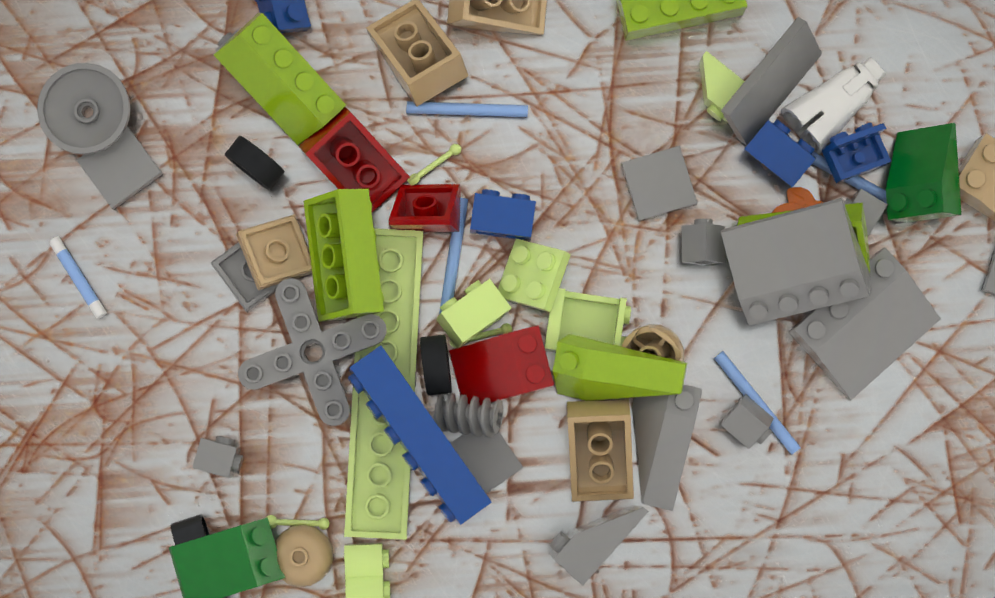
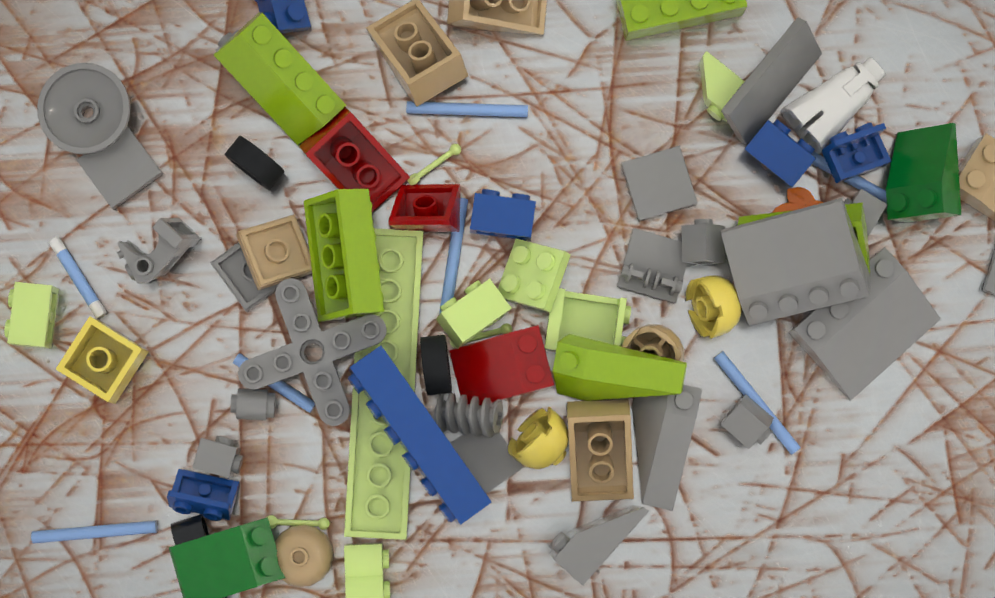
(32, 315): none -> yellowish green brick
(94, 531): none -> light blue bar
(102, 360): none -> light yellow brick
(173, 242): none -> light grey tile
(203, 495): none -> blue bracket
(253, 404): none -> light grey brick
(284, 389): none -> light blue bar
(542, 440): none -> light yellow cylinder
(653, 266): none -> light grey hinge
(714, 305): none -> light yellow cylinder

